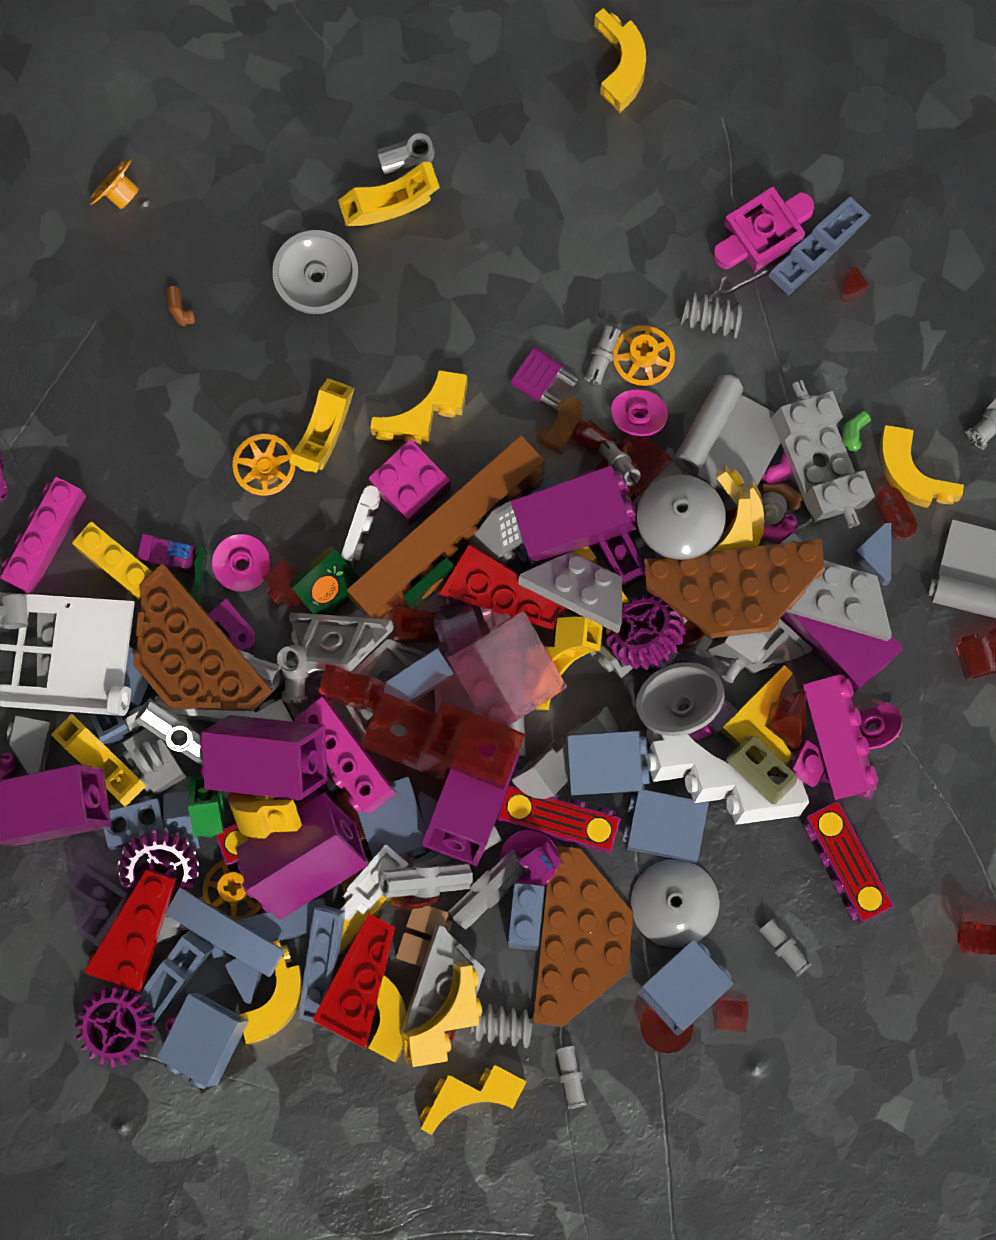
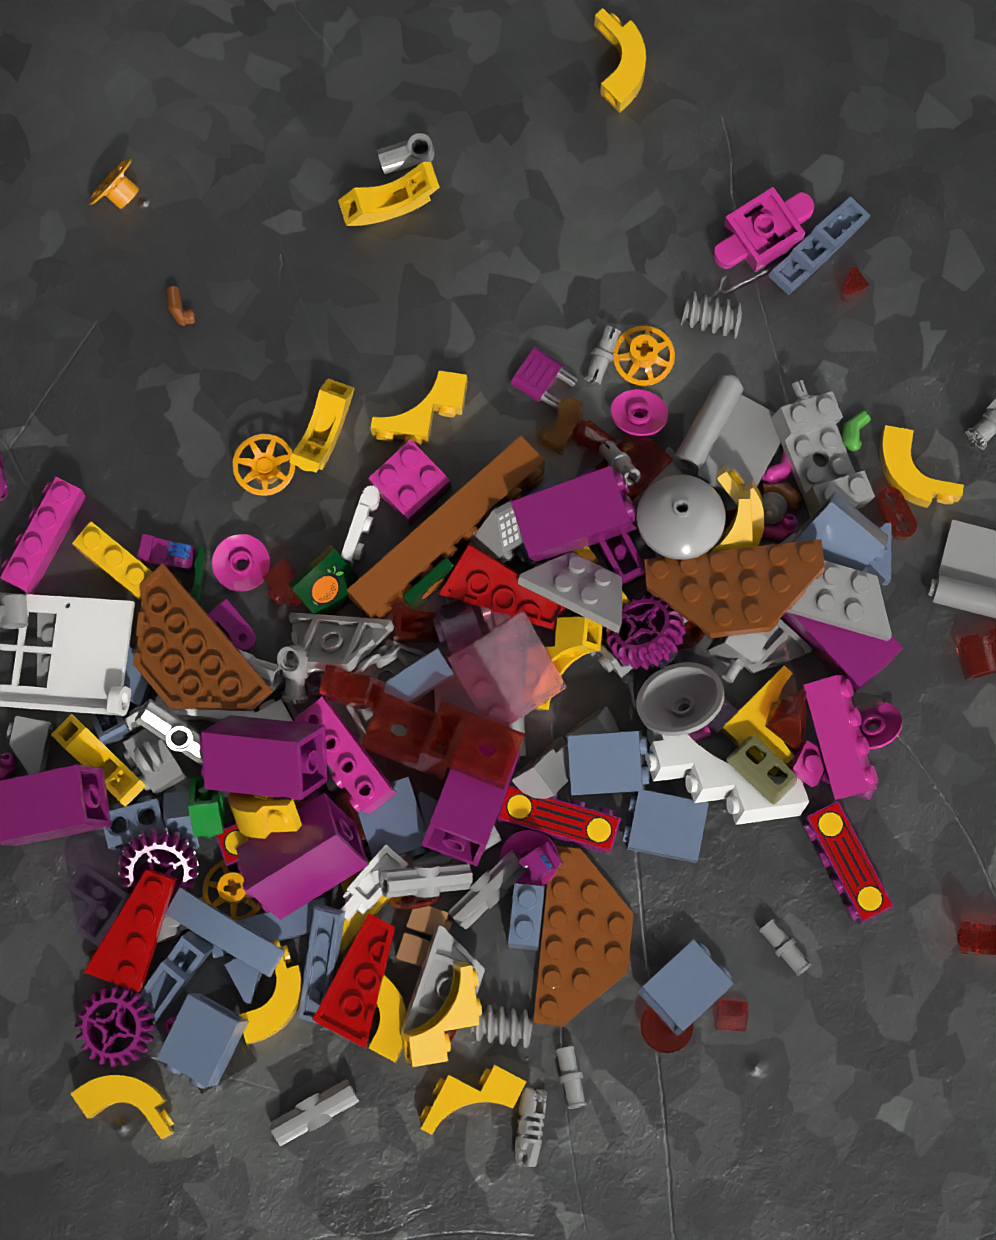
(112, 1089): none -> yellow arch
(313, 254): light grey dish -> none
(313, 1112): none -> light grey piece
(381, 656): none -> light grey plate
(530, 1126): none -> light grey hinge
(668, 924): light grey dish -> none
(845, 534): none -> sand blue brick

